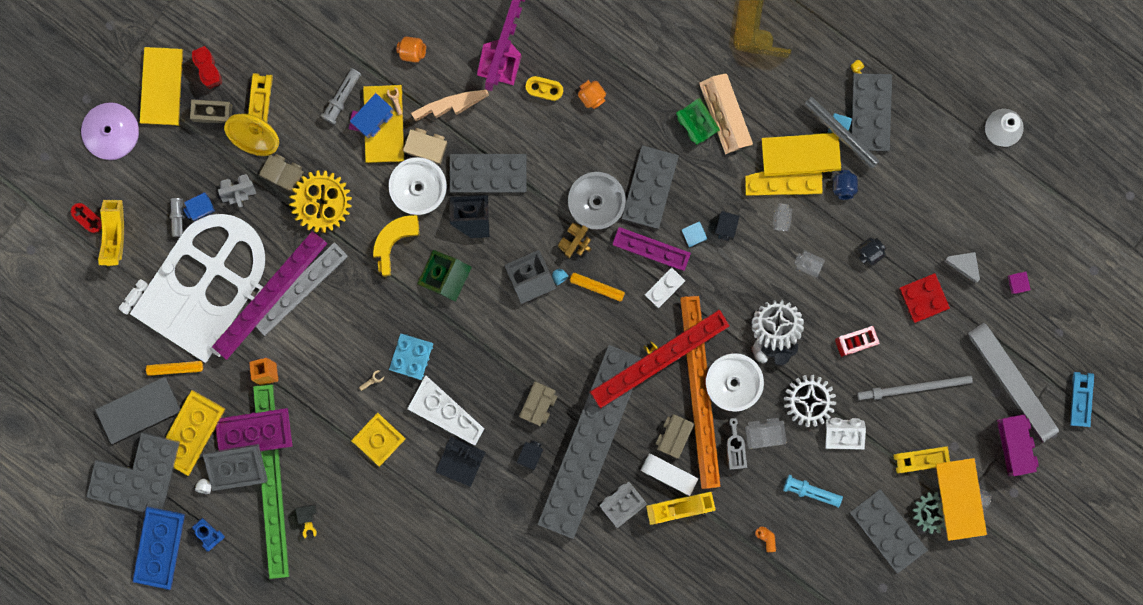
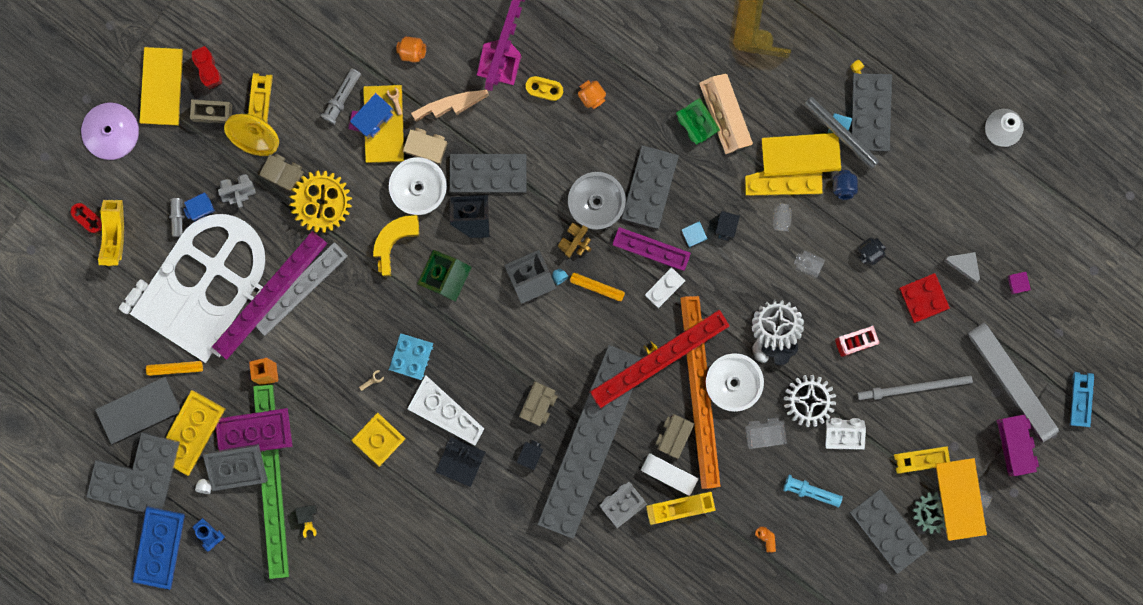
(731, 451): light grey piece -> none

